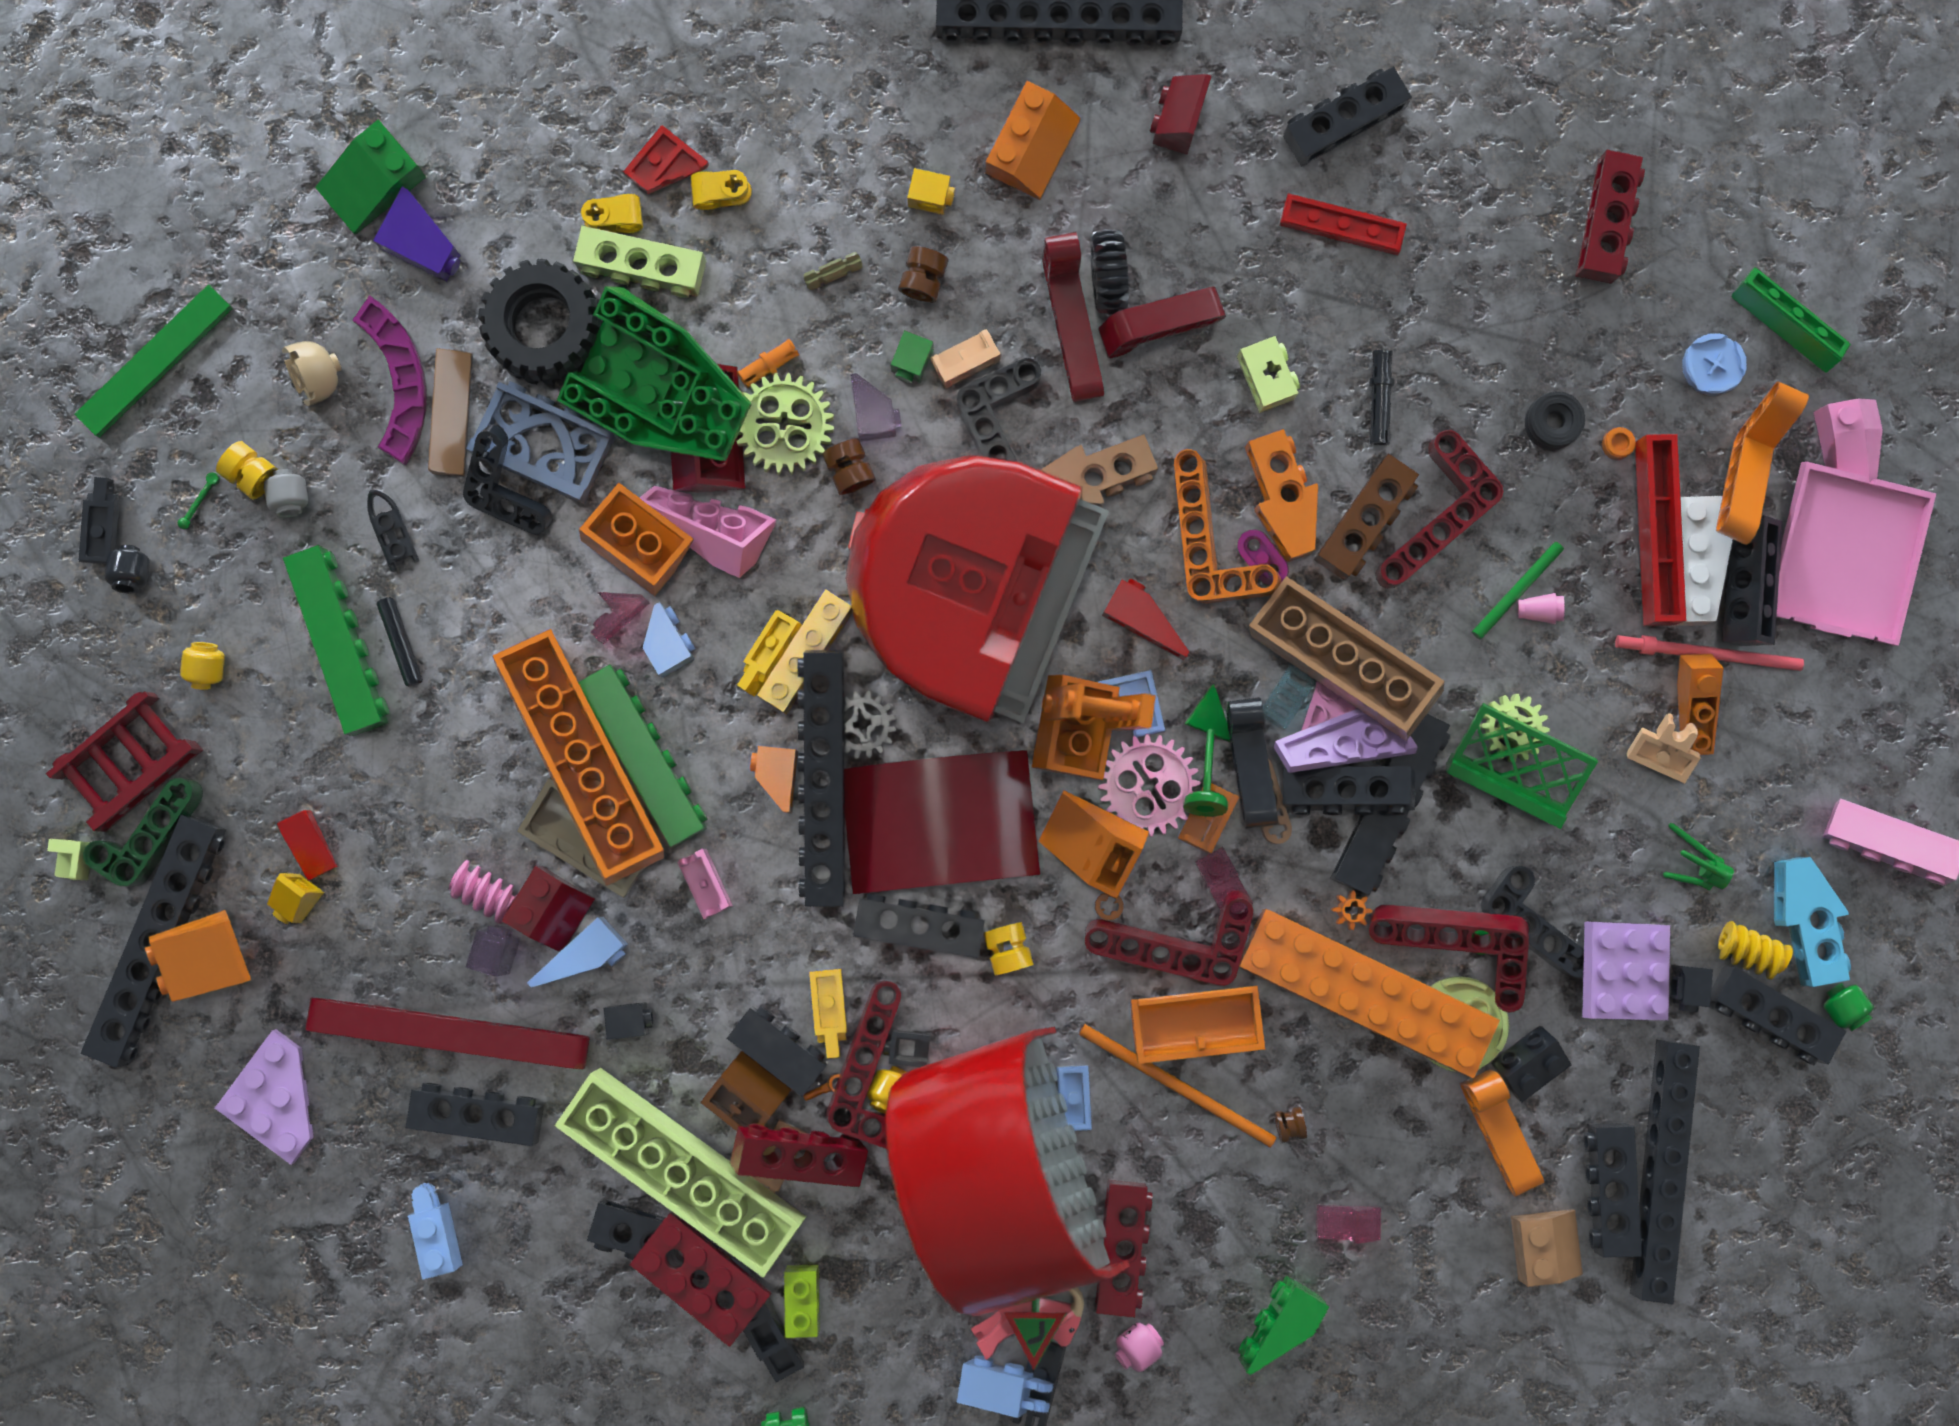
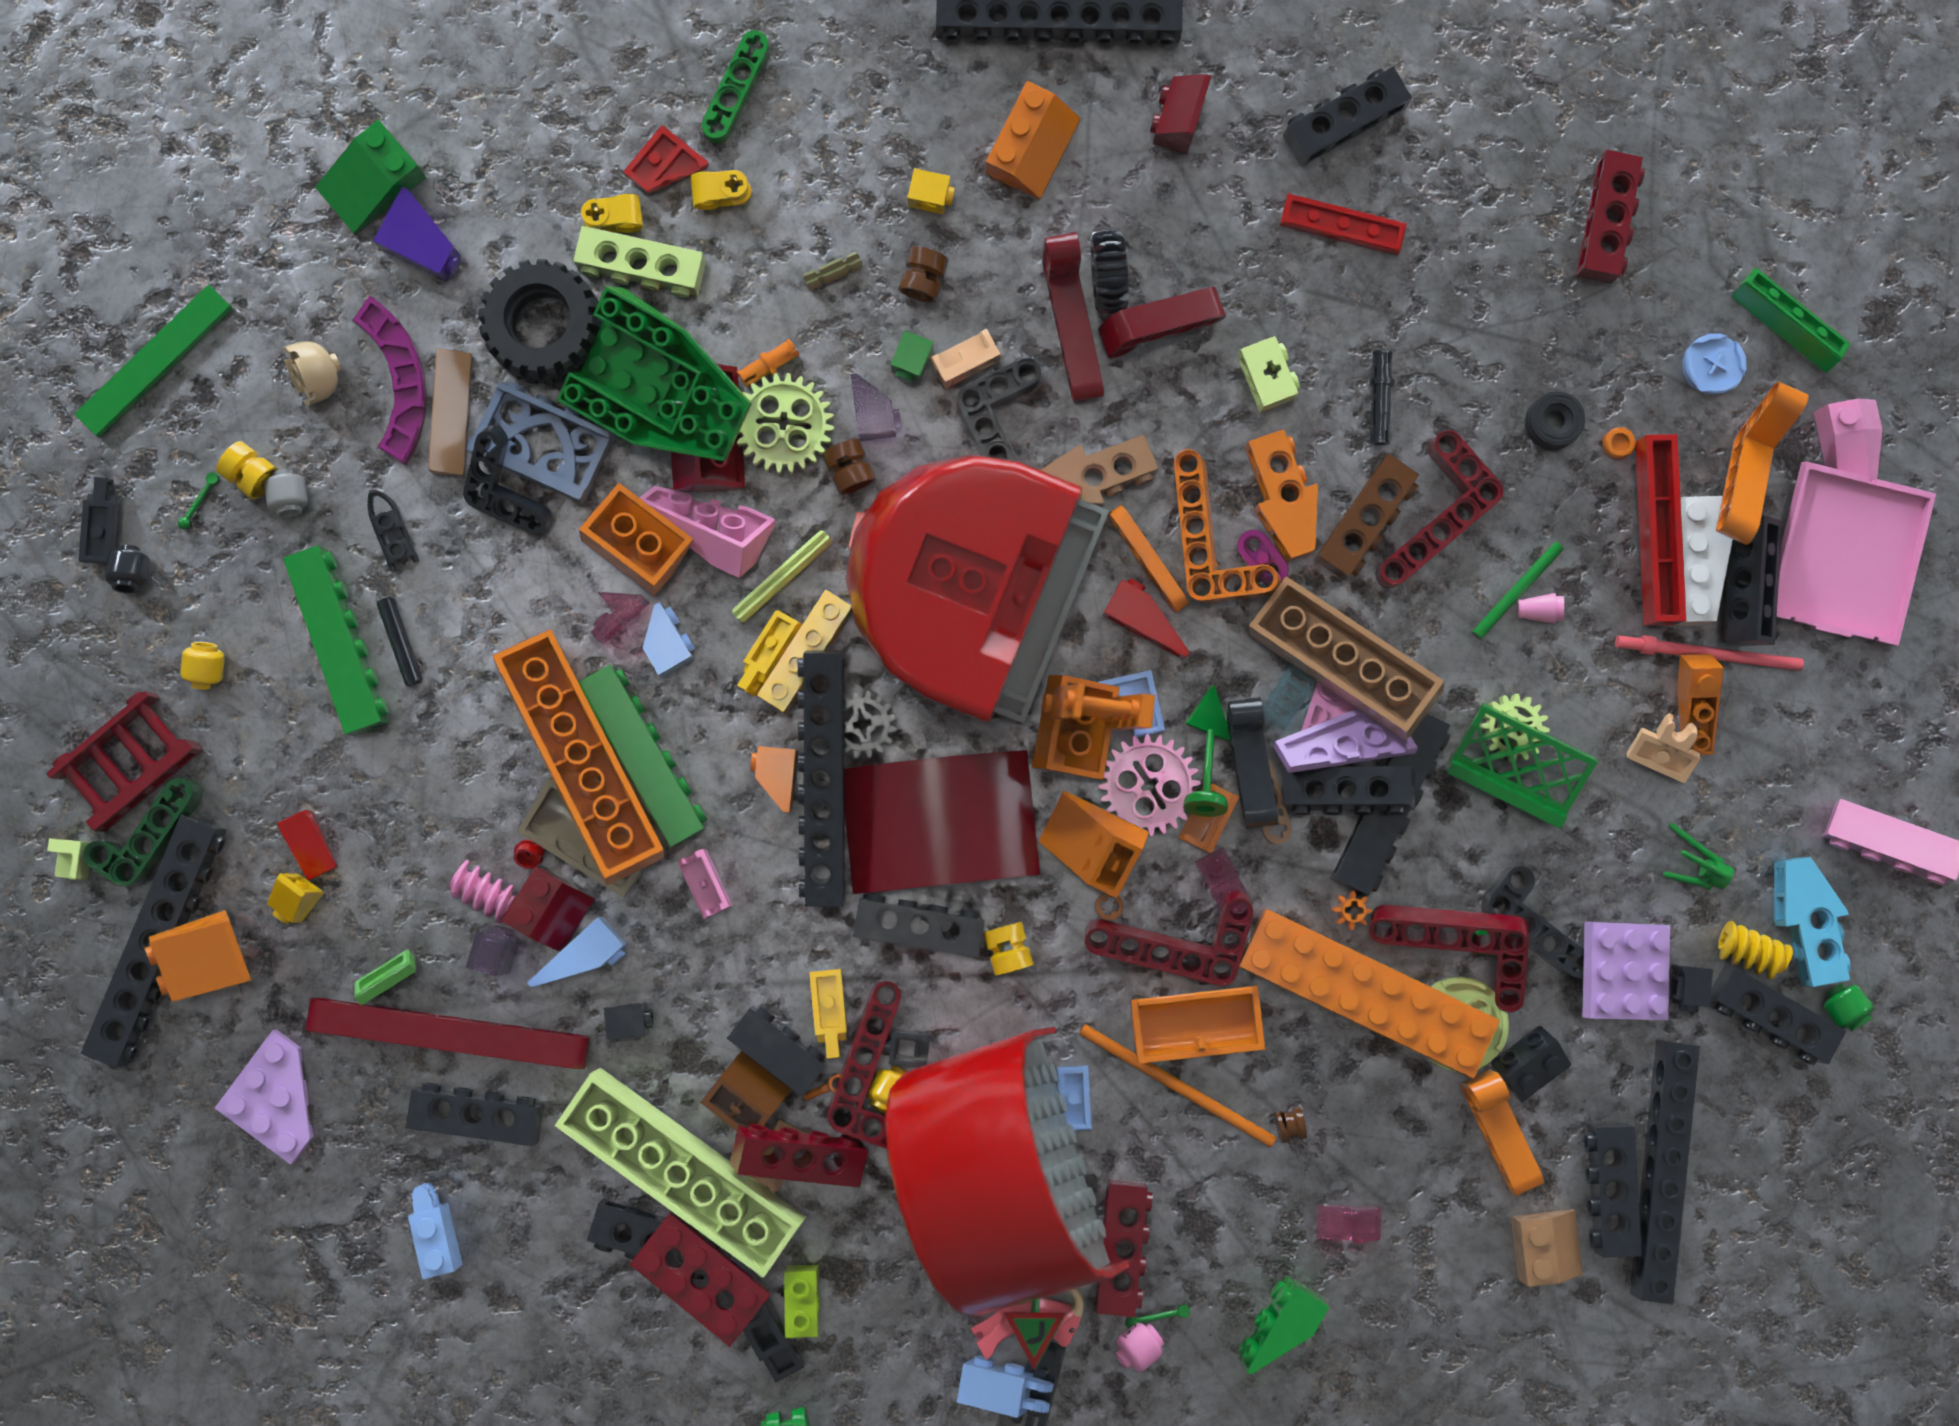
(384, 977): none -> bright green tile
(528, 854): none -> red plate
(740, 88): none -> green beam
(782, 576): none -> yellowish green axle
(1148, 559): none -> orange beam
(1182, 1311): none -> green hinge

